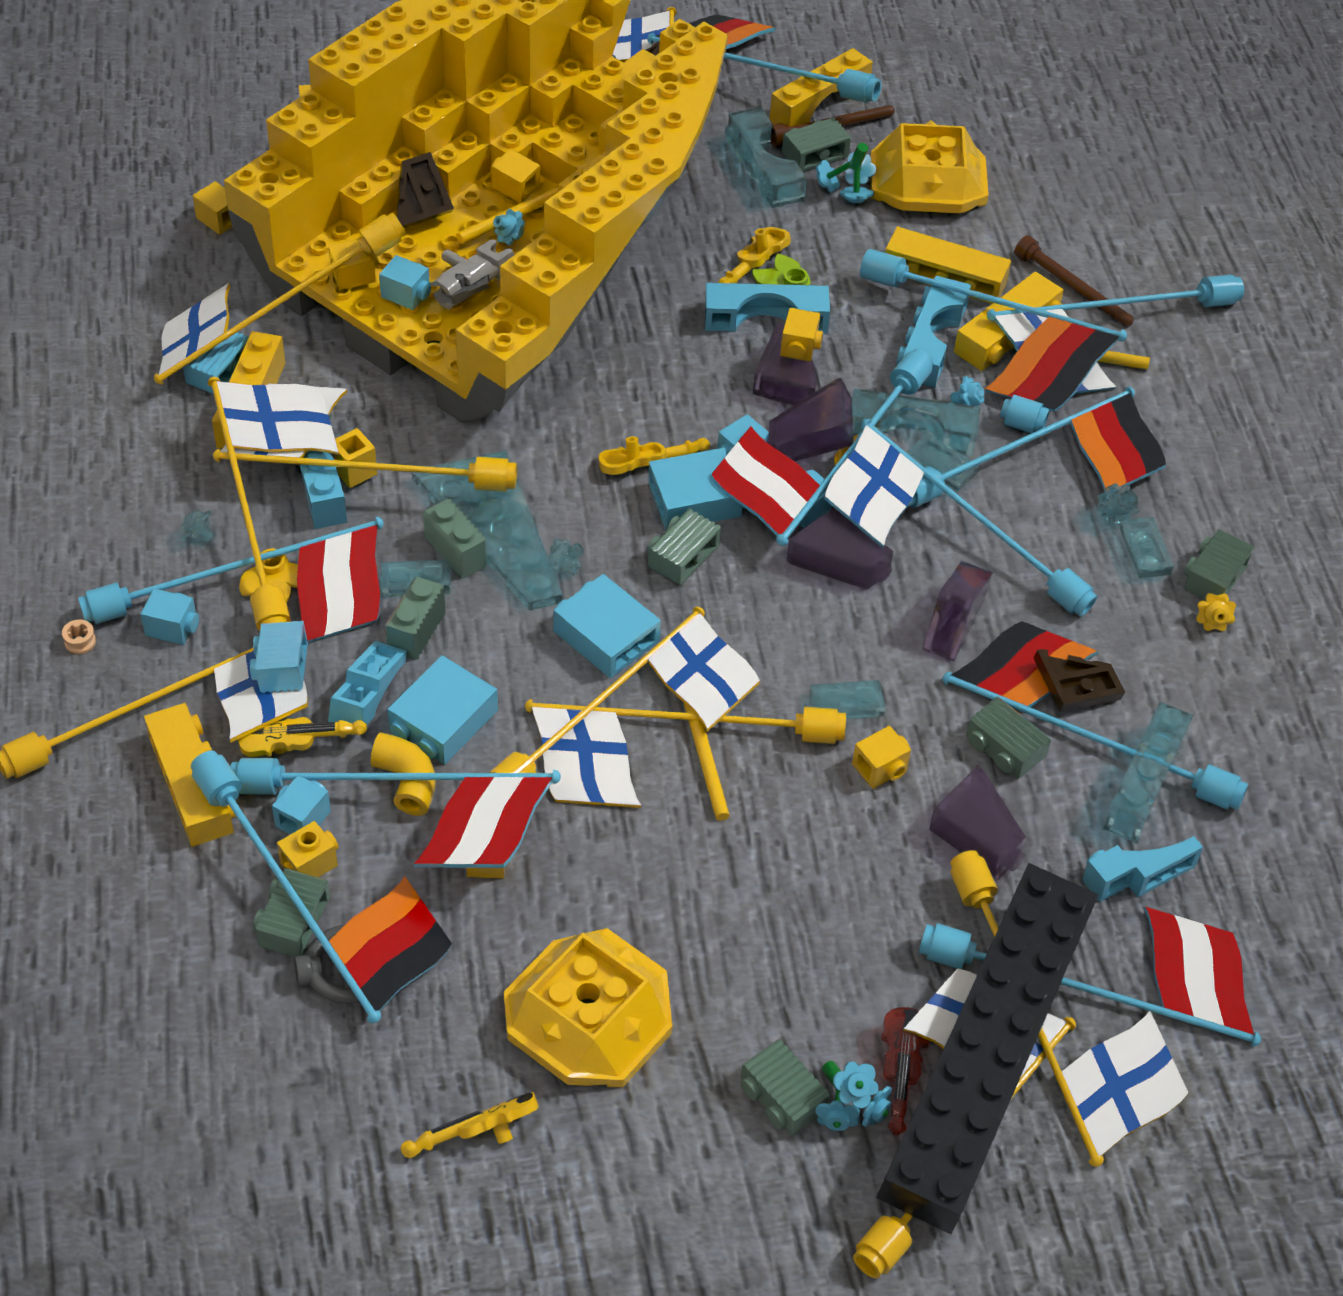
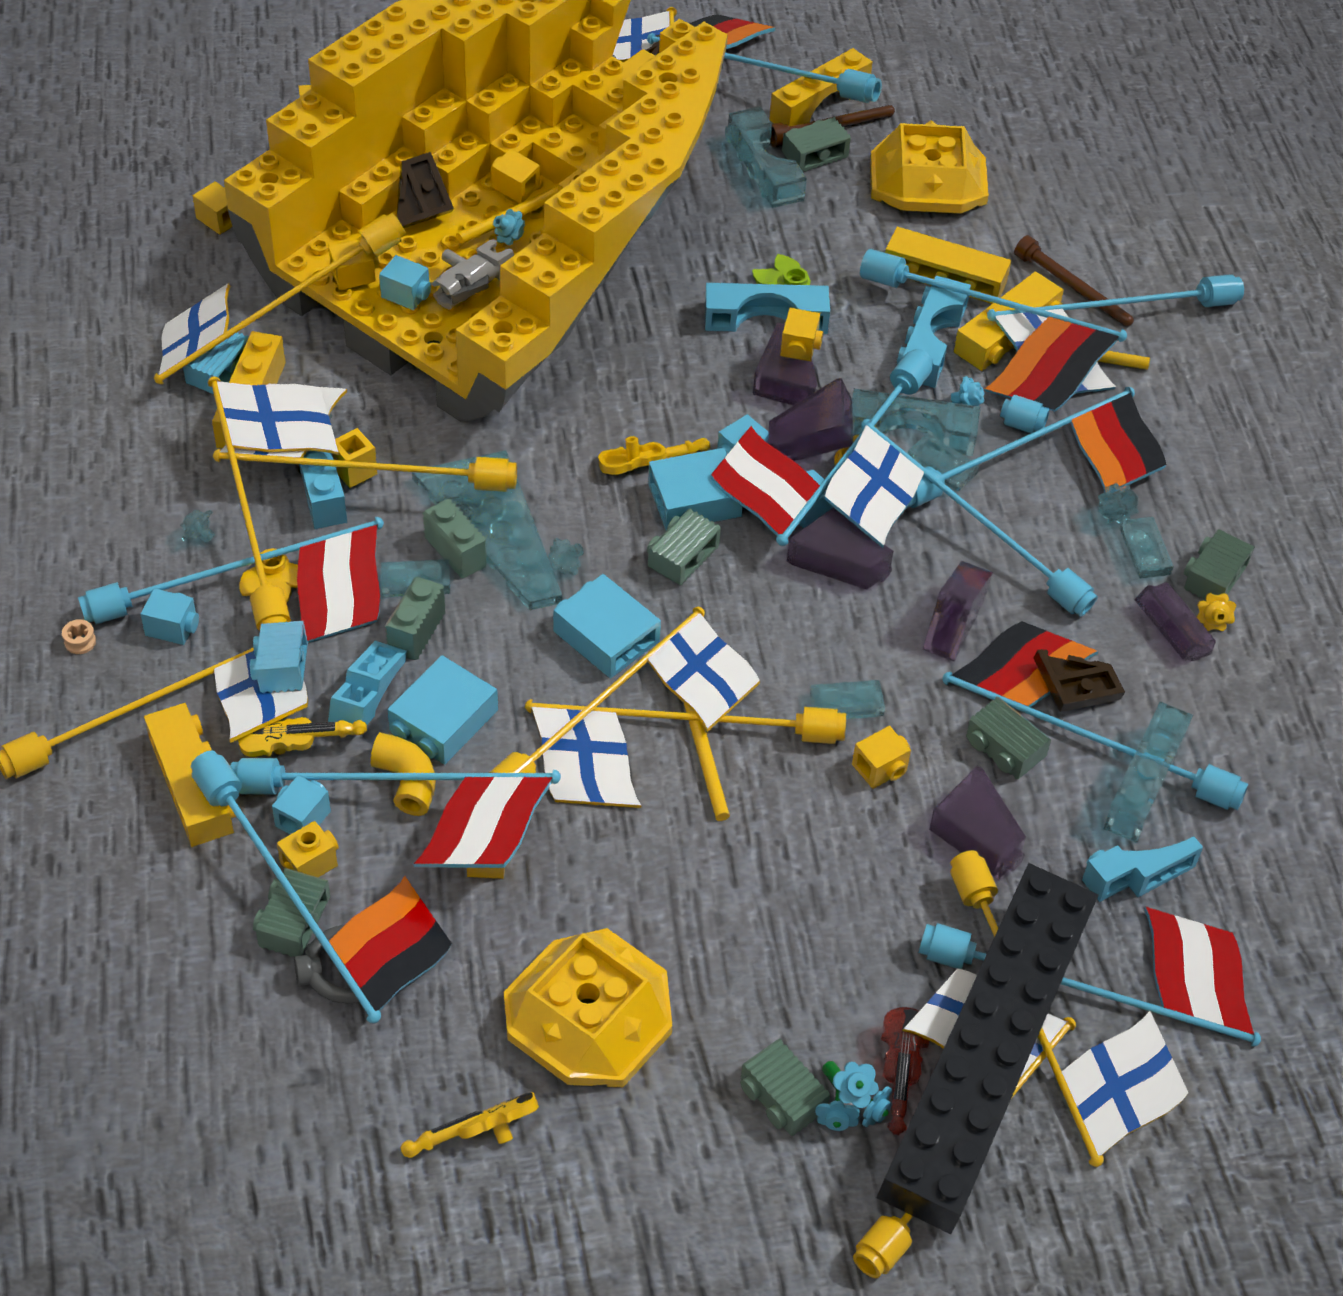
(764, 244): yellow piece -> none
(857, 172): medium azure plant -> none
(1176, 622): none -> clear purple piece

